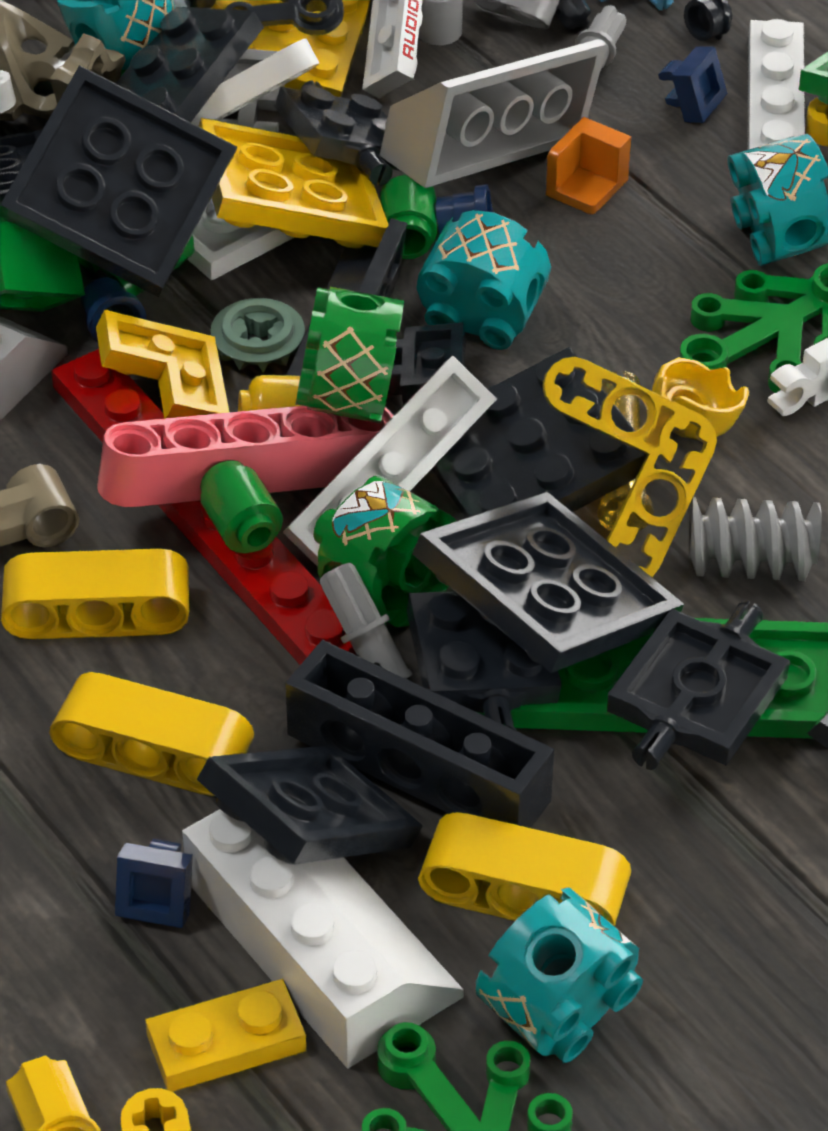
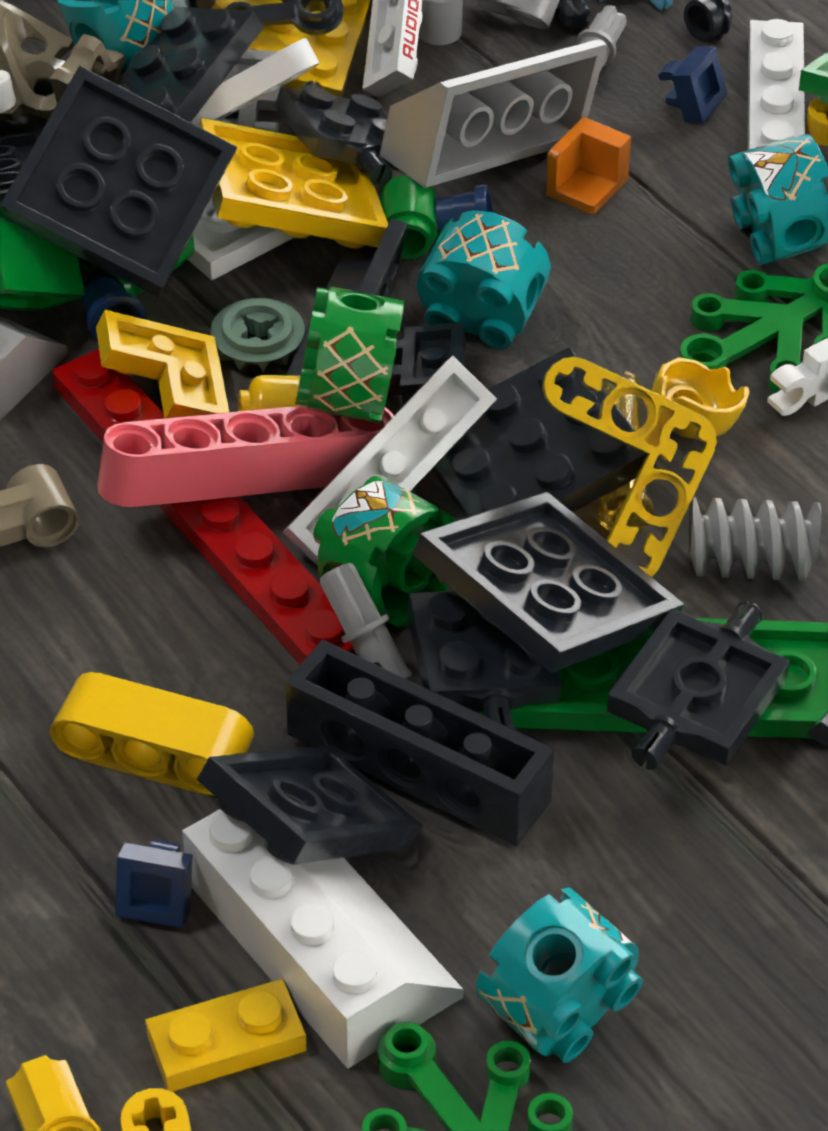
(95, 594): yellow beam -> none
(240, 507): green brick -> none
(510, 867): yellow beam -> none

